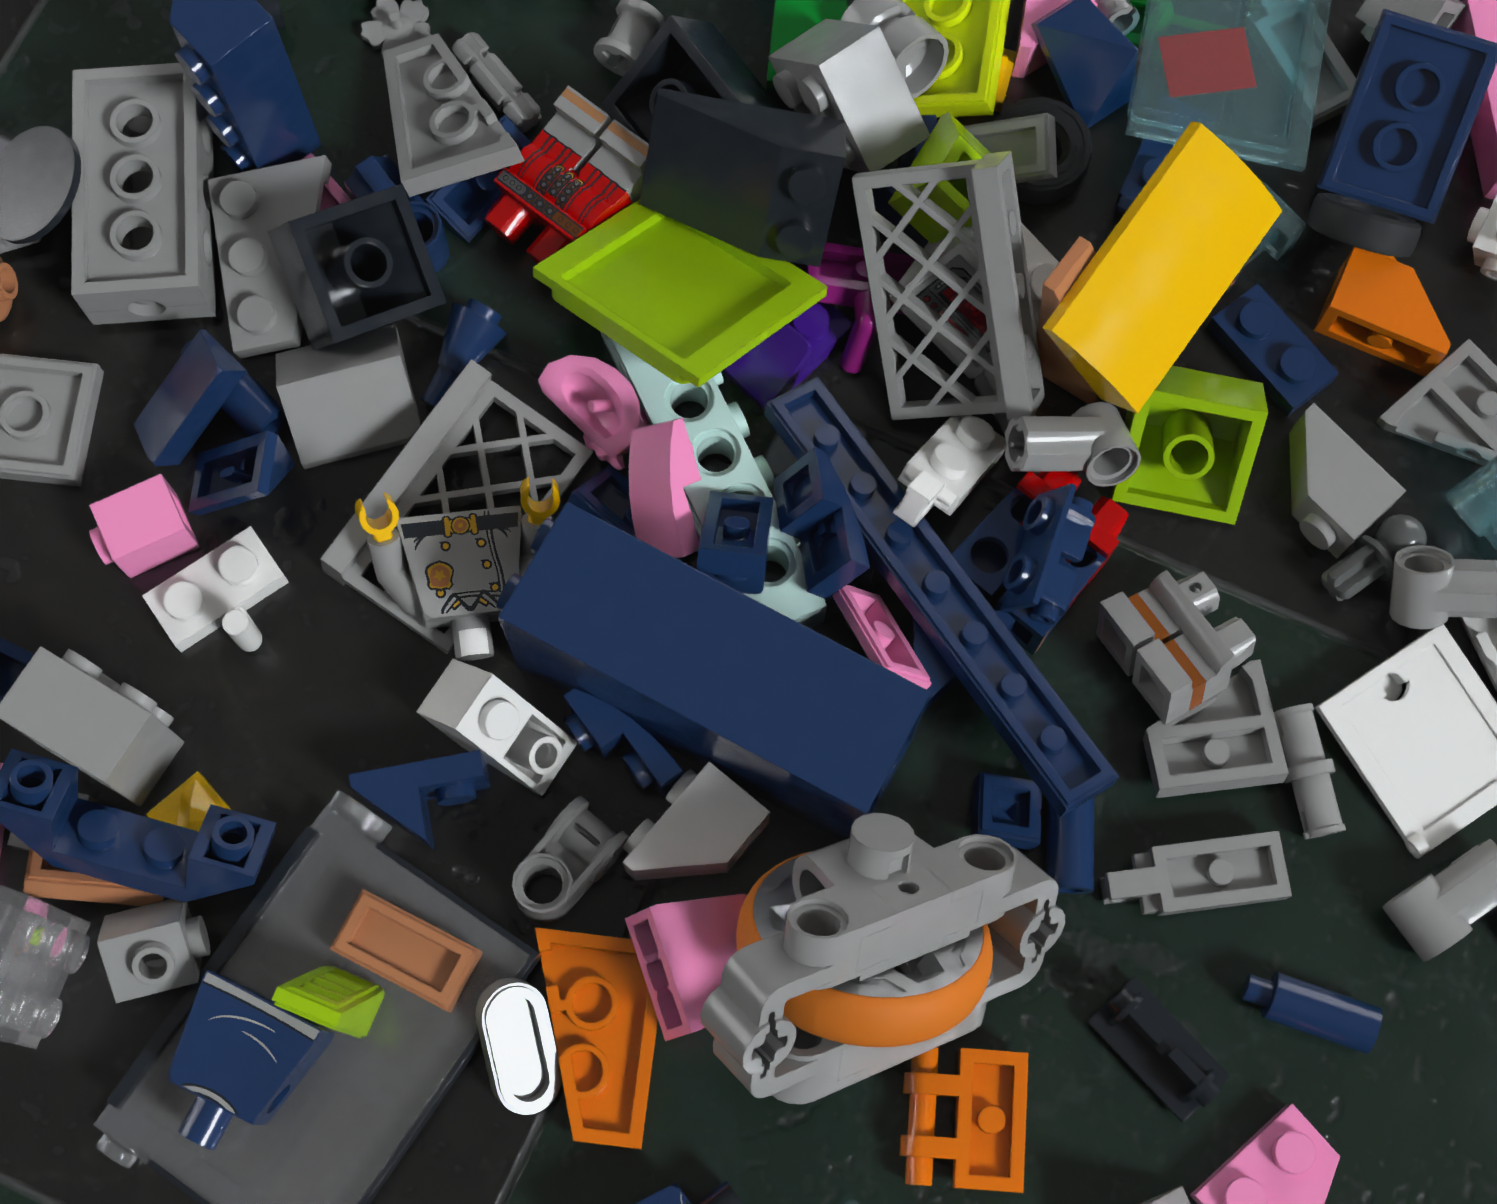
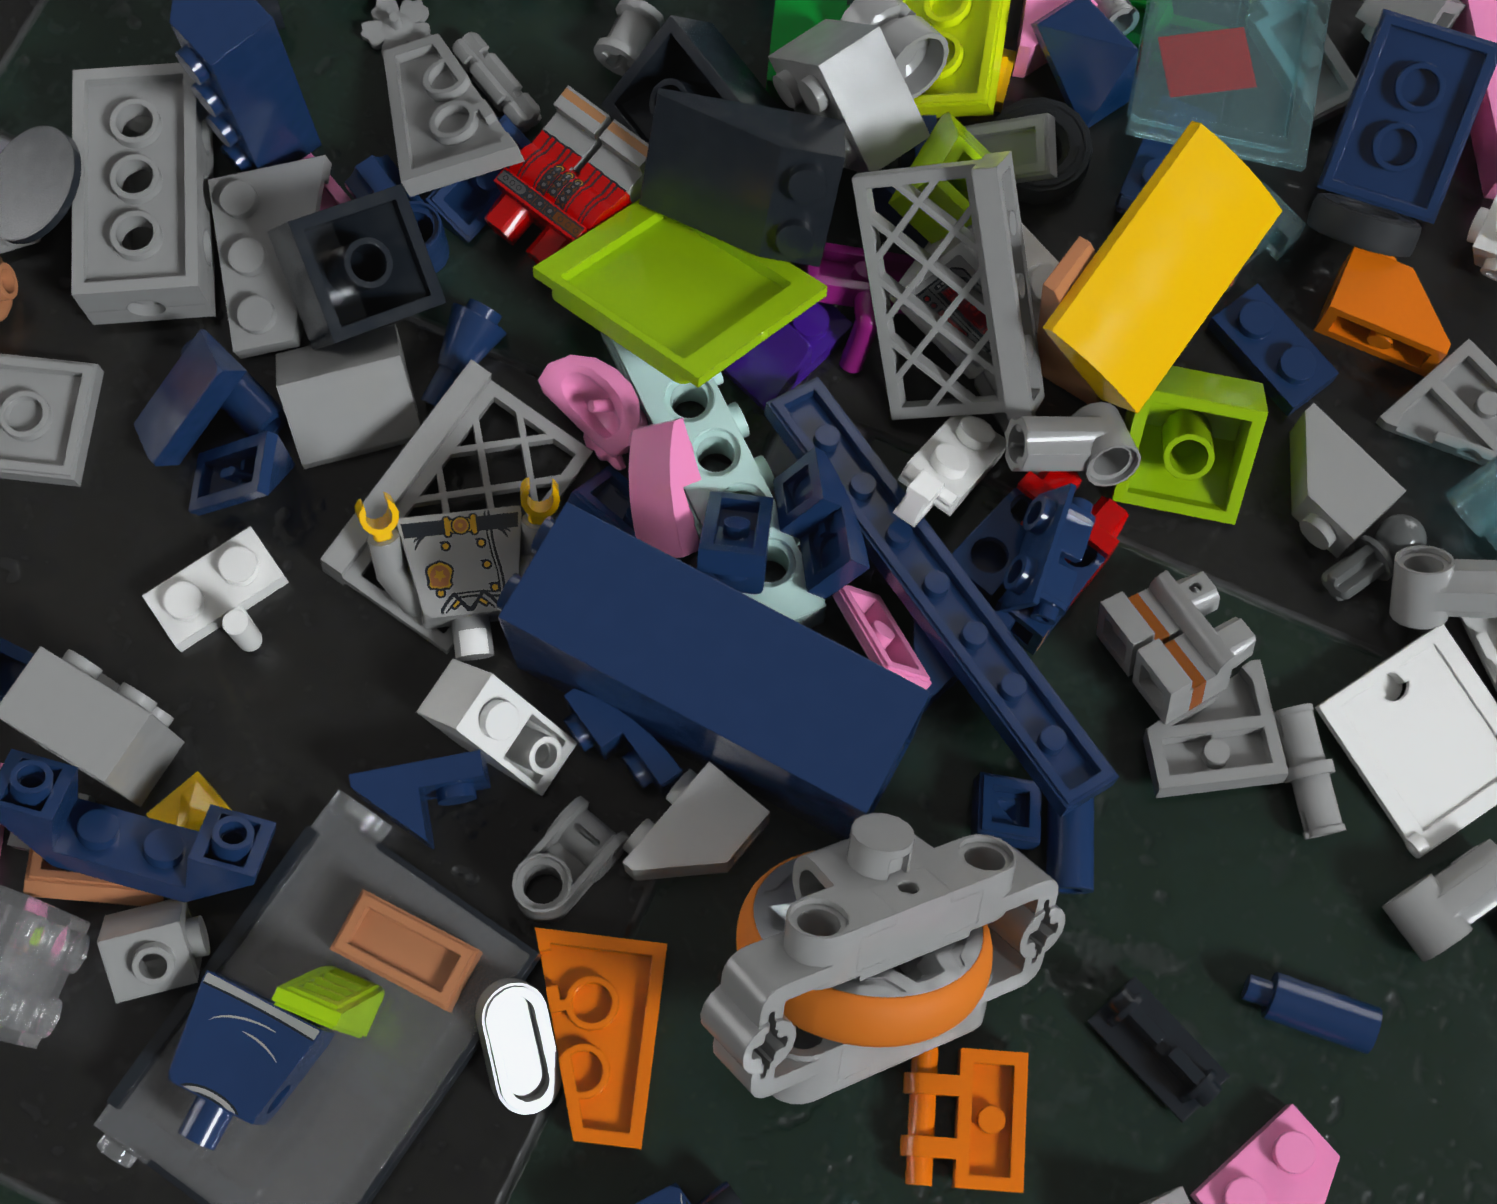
(142, 527): bright pink brick -> none
(684, 955): bright pink torso -> none
(1202, 875): light grey hinge -> none

